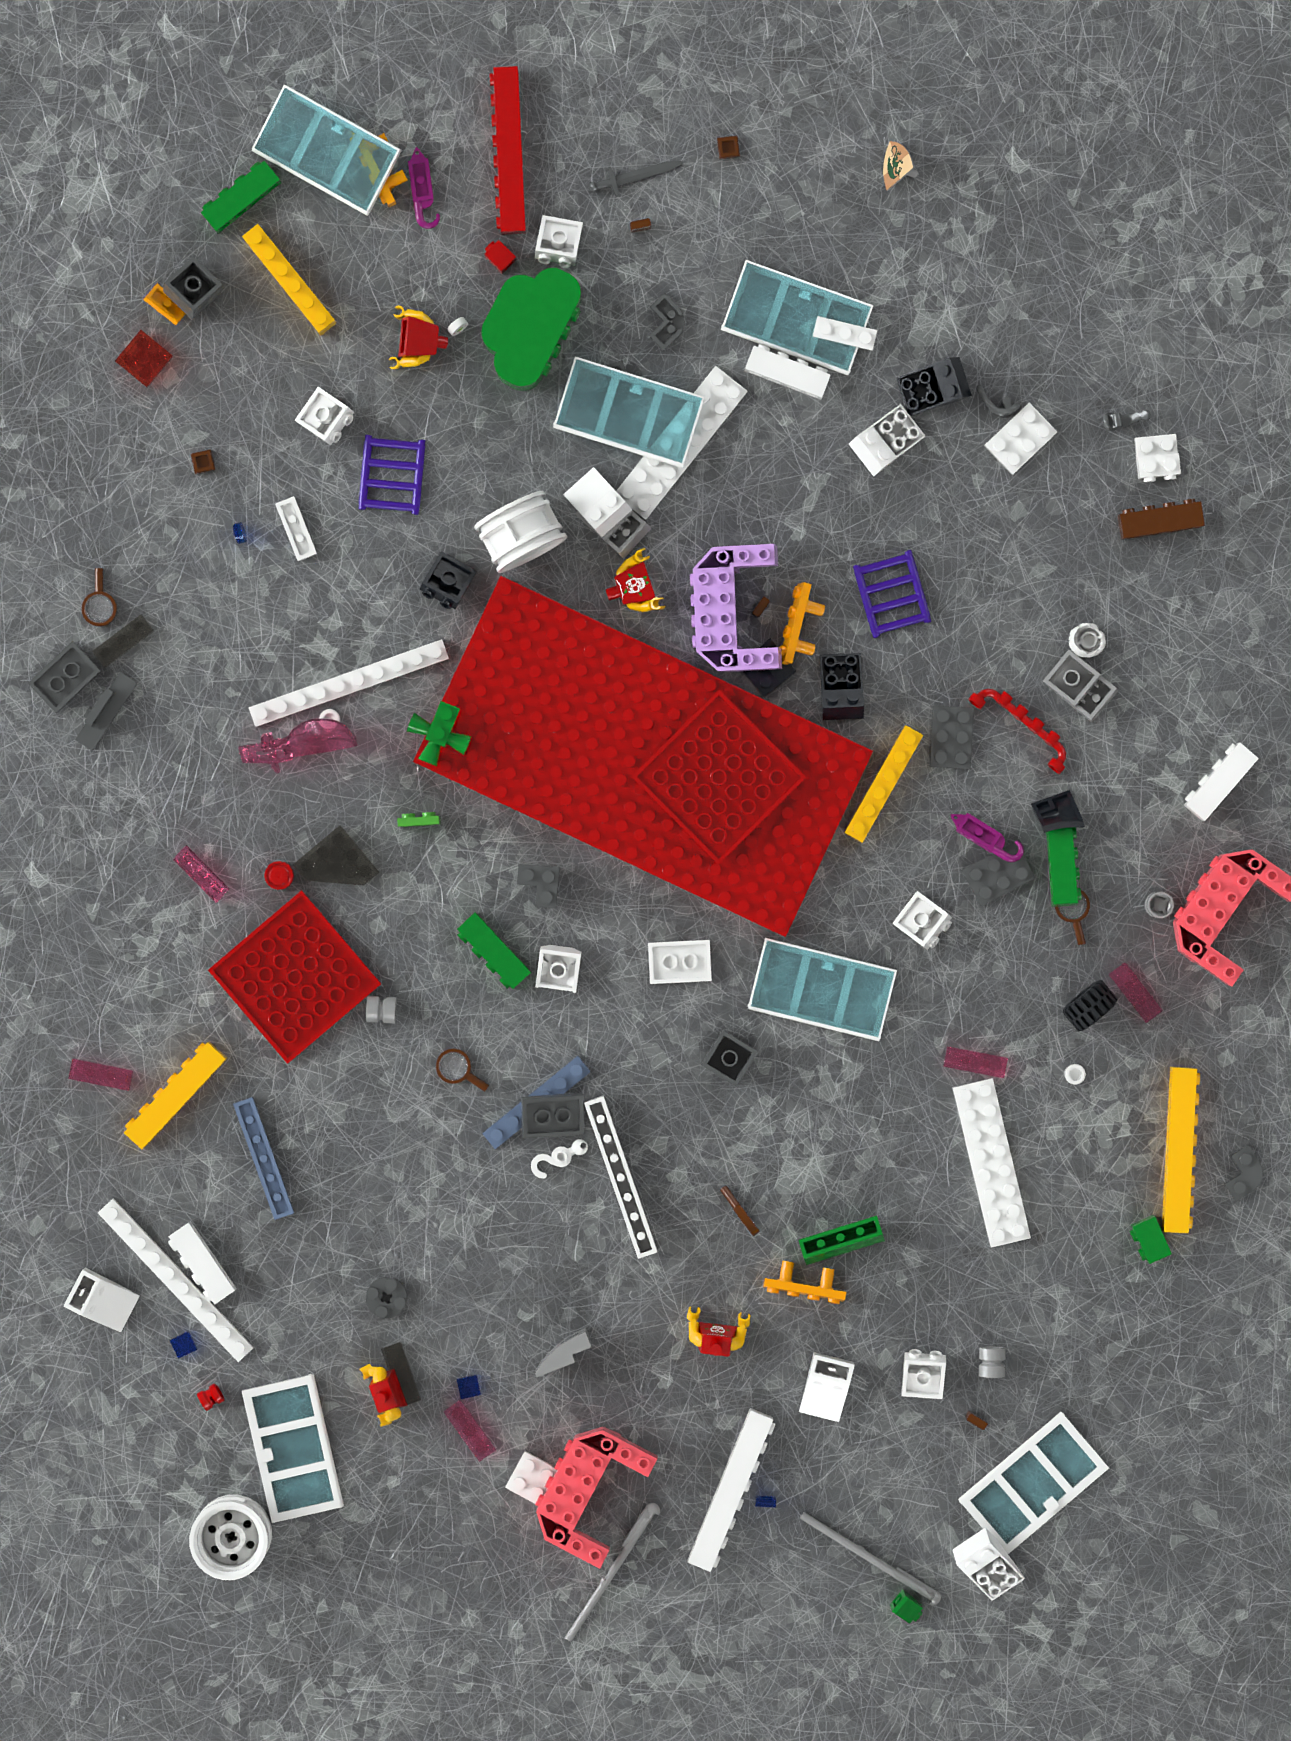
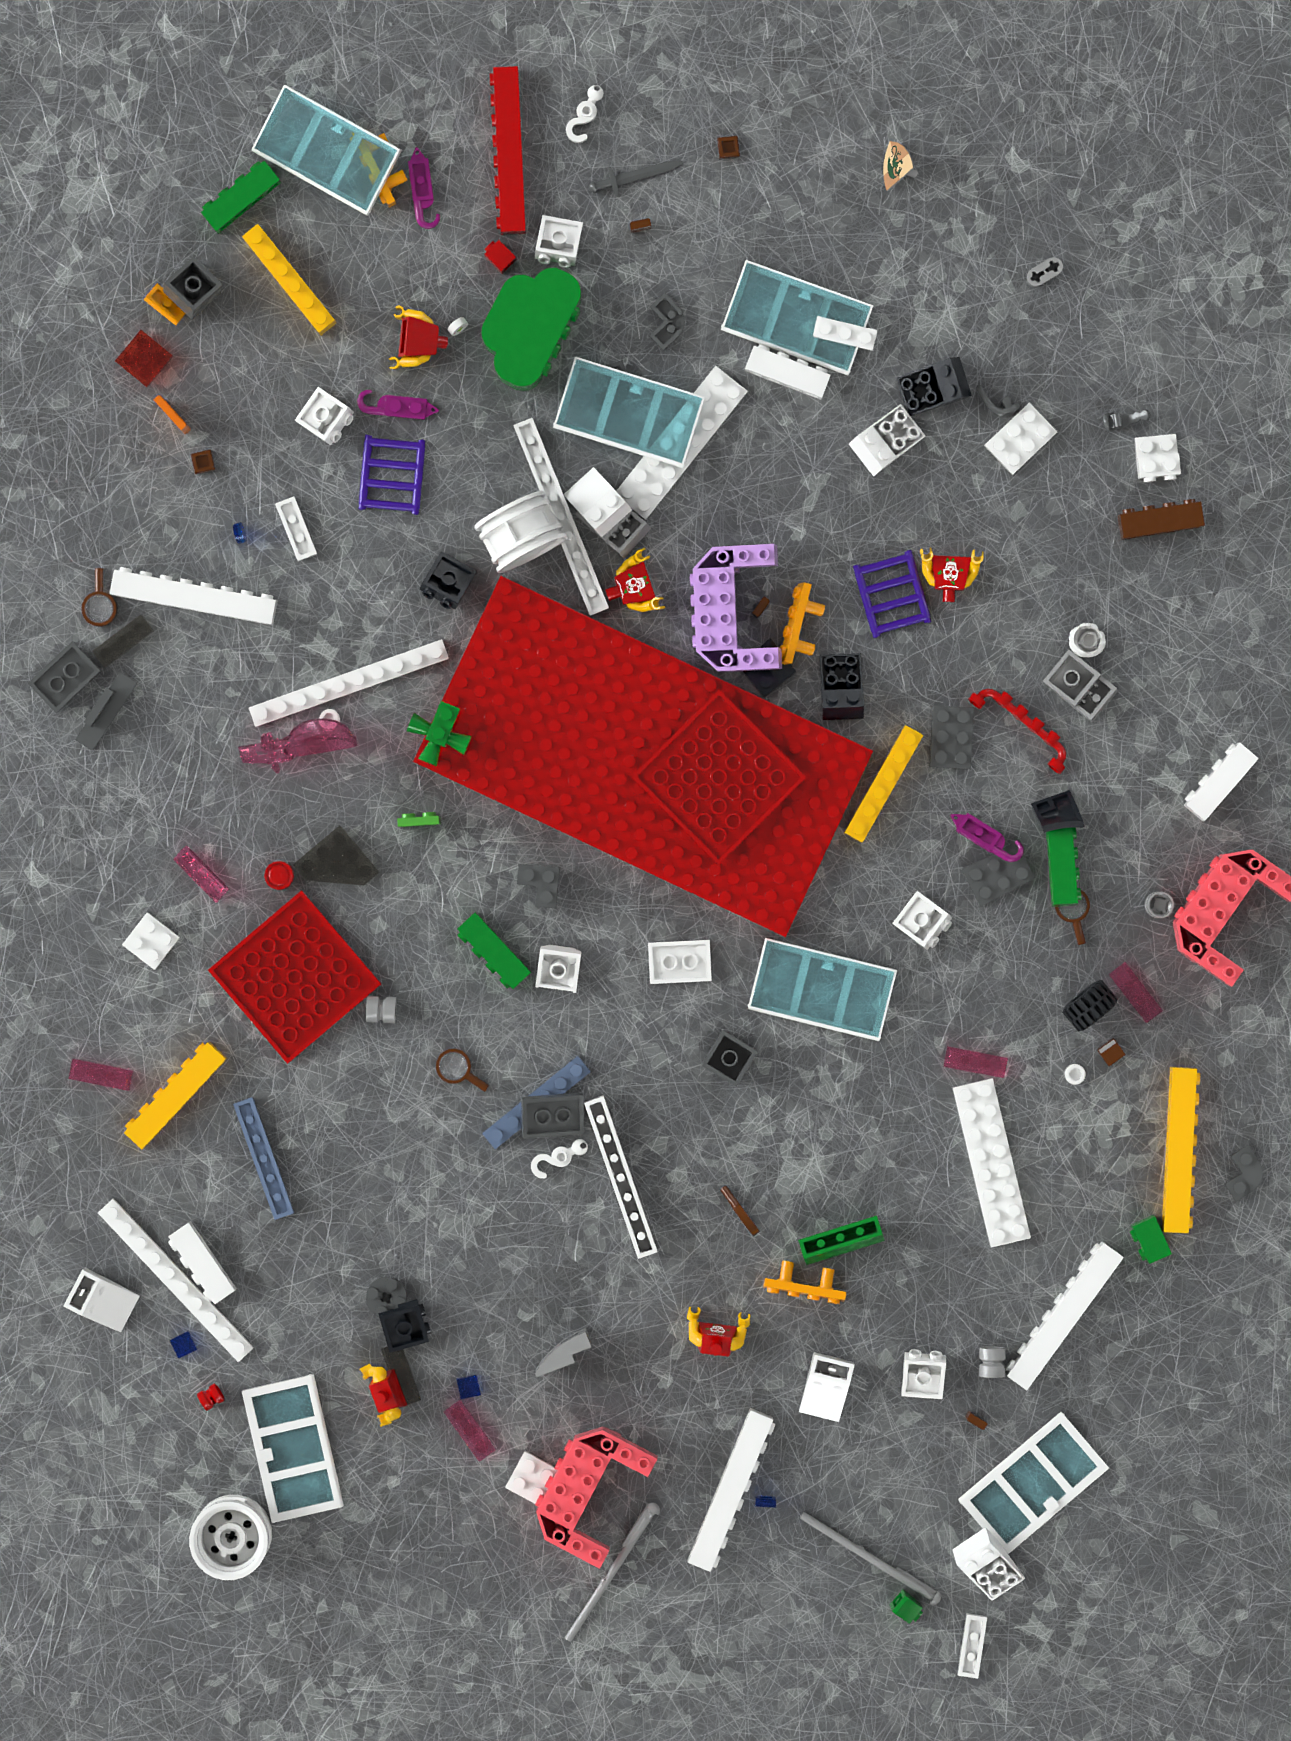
(151, 941): none -> white plate
(172, 414): none -> orange tile
(193, 597): none -> white brick
(397, 406): none -> magenta plate
(405, 1326): none -> black plate
(573, 545): none -> white plate
(586, 113): none -> white piece
(950, 572): none -> torso
(972, 1645): none -> white plate
(1047, 275): none -> light grey beam
(1064, 1315): none -> white brick
(1111, 1052): none -> reddish brown tile

